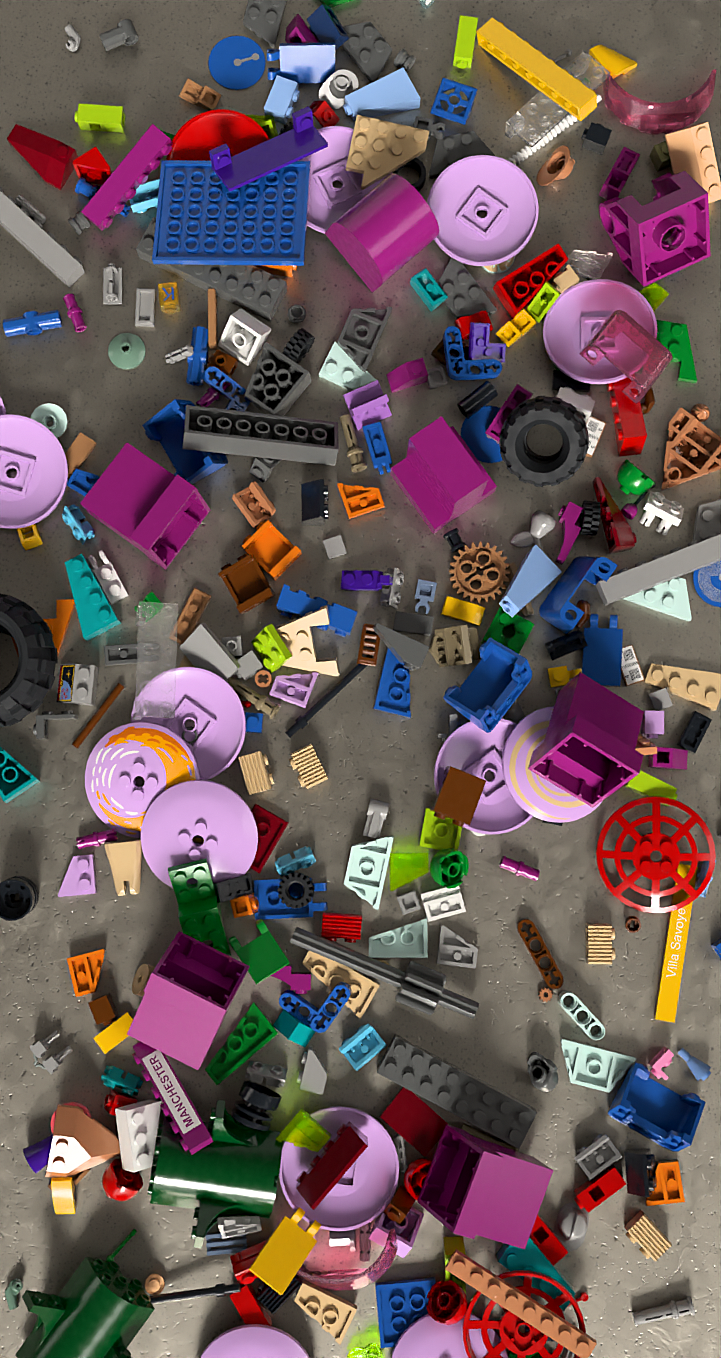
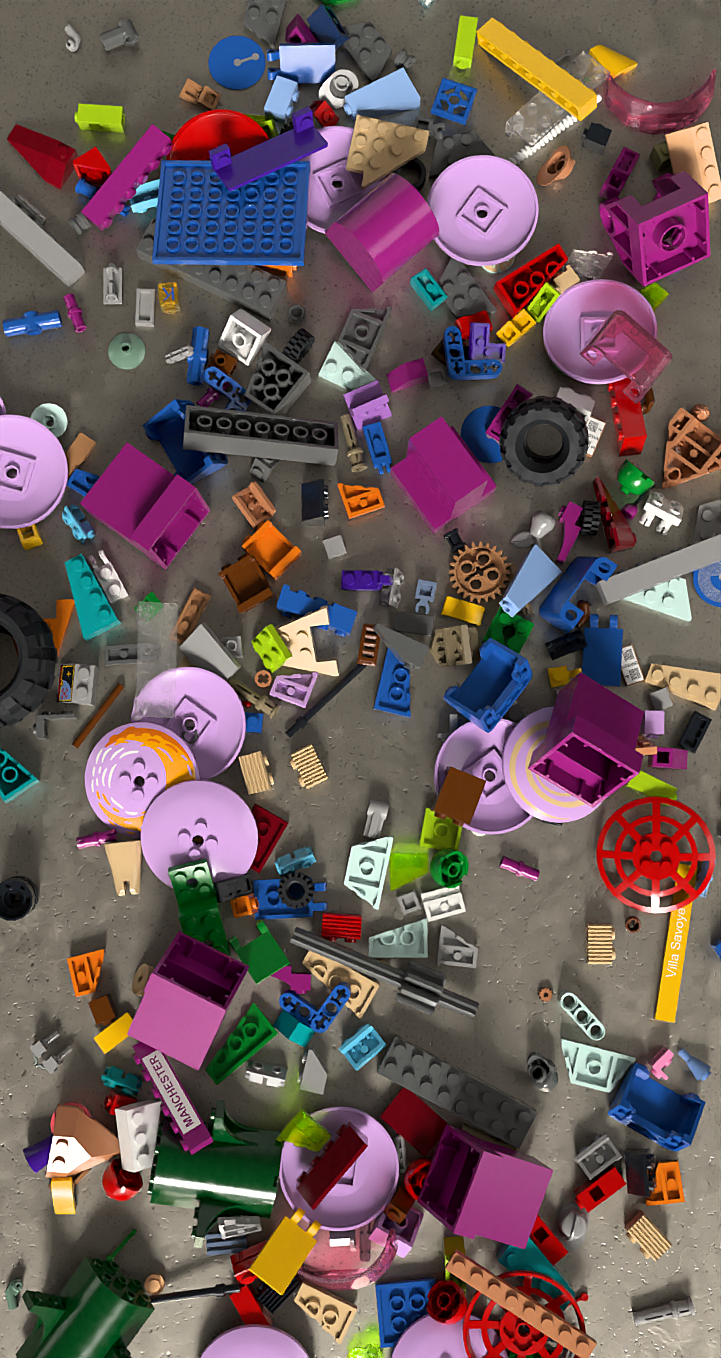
(79, 877): lavender wing -> none
(212, 319): medium nougat tile -> none
(249, 666): light grey brick -> none
(254, 1109): black wheel -> none
(477, 399): black pin -> none
(538, 954): reddish brown beam -> none
(560, 379): black plate -> none
(676, 340): green wing -> none

